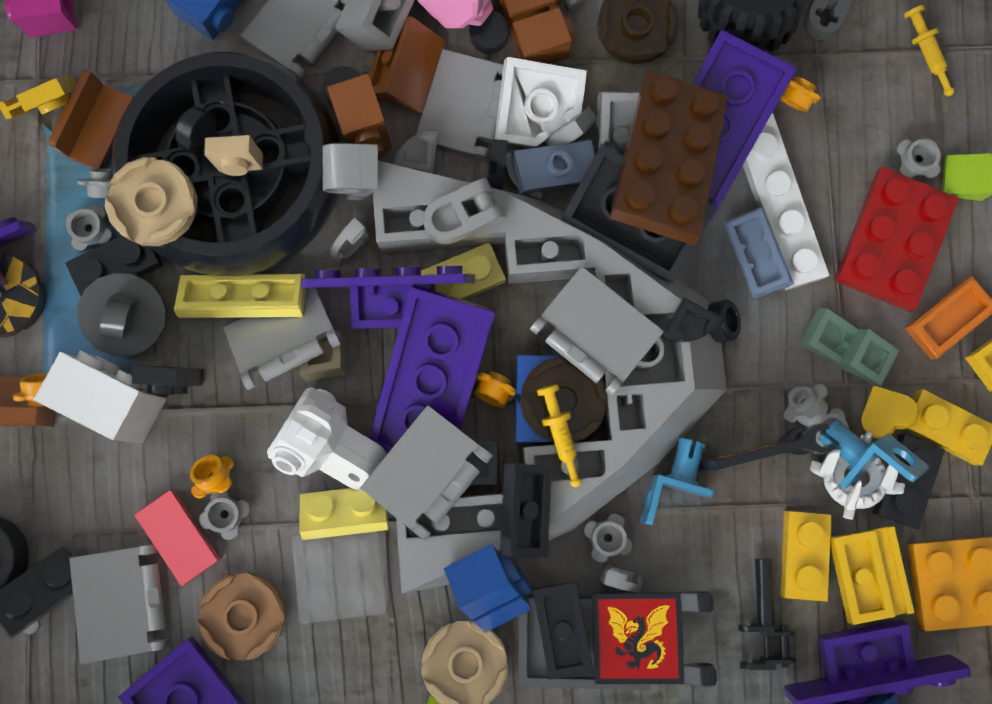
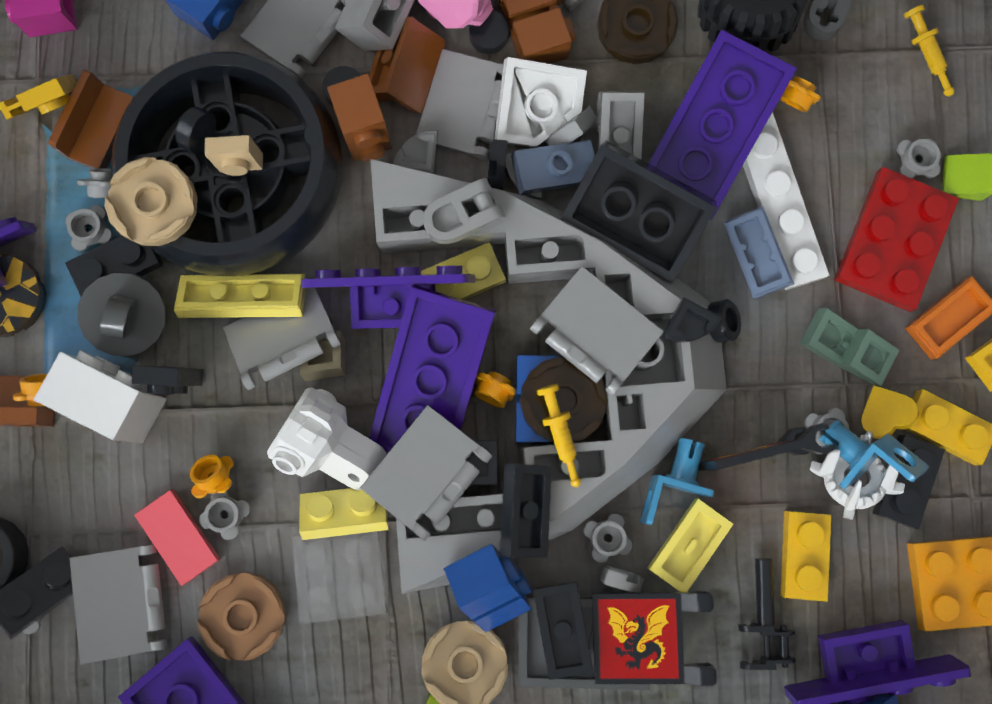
(349, 242): light grey tile -> none
(350, 169): light grey plate -> none
(669, 158): reddish brown plate -> none
(690, 546): none -> light yellow plate
(806, 405): light grey plate -> none
(871, 575): yellow plate -> none

